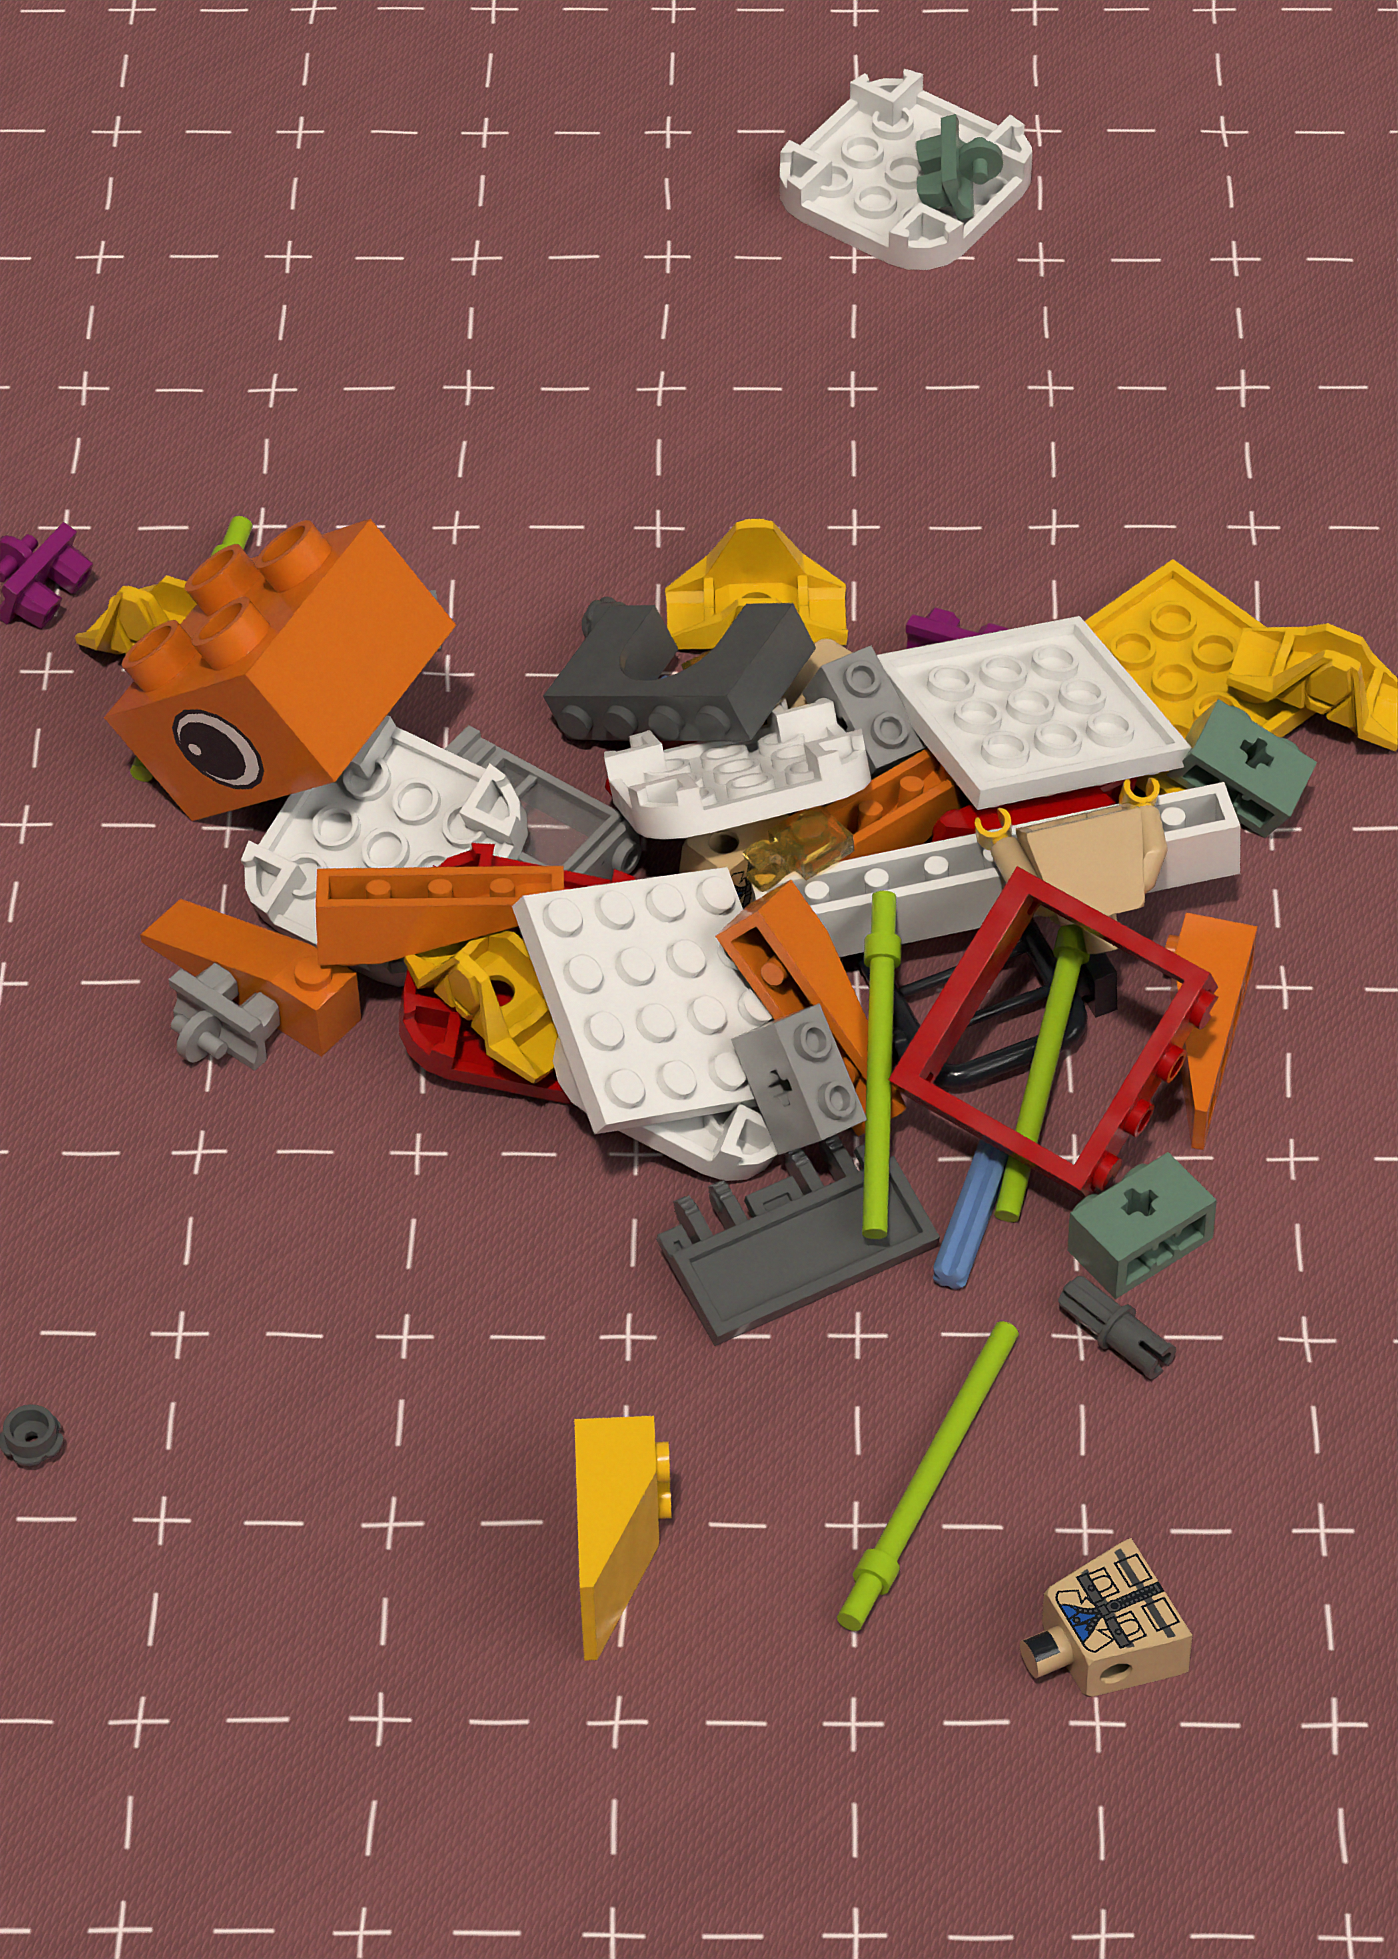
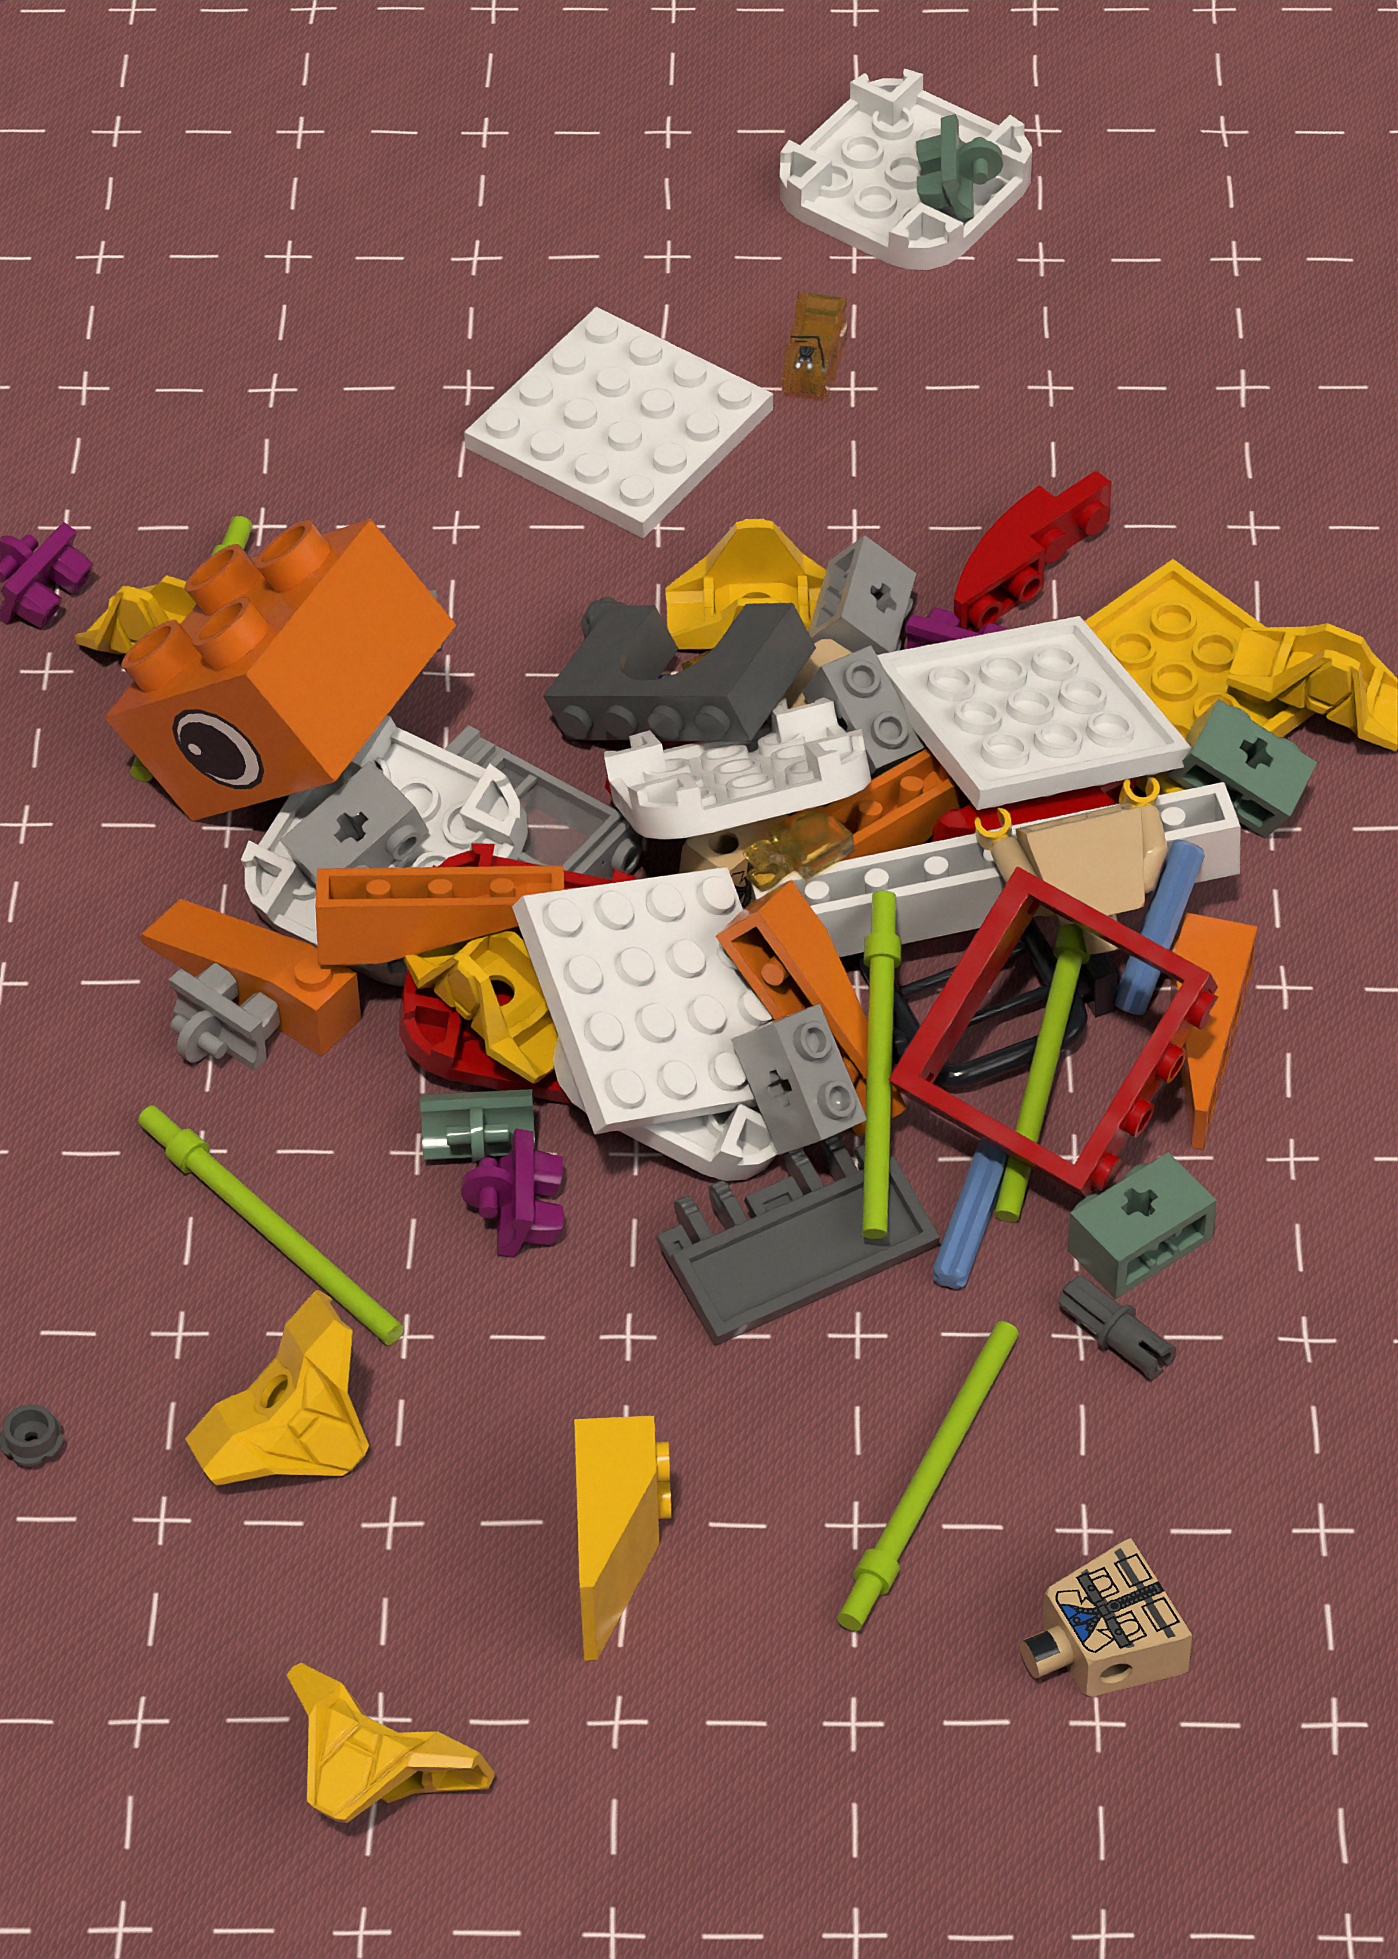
(192, 1154): none -> lime bar
(294, 1412): none -> yellow piece
(362, 1761): none -> yellow piece
(363, 808): none -> light grey brick
(474, 1123): none -> sand green hips
(509, 1189): none -> magenta hips
(619, 421): none -> white plate
(815, 344): none -> clear yellow leg
(863, 599): none -> light grey brick
(1013, 552): none -> red slope
(1160, 923): none -> medium blue axle

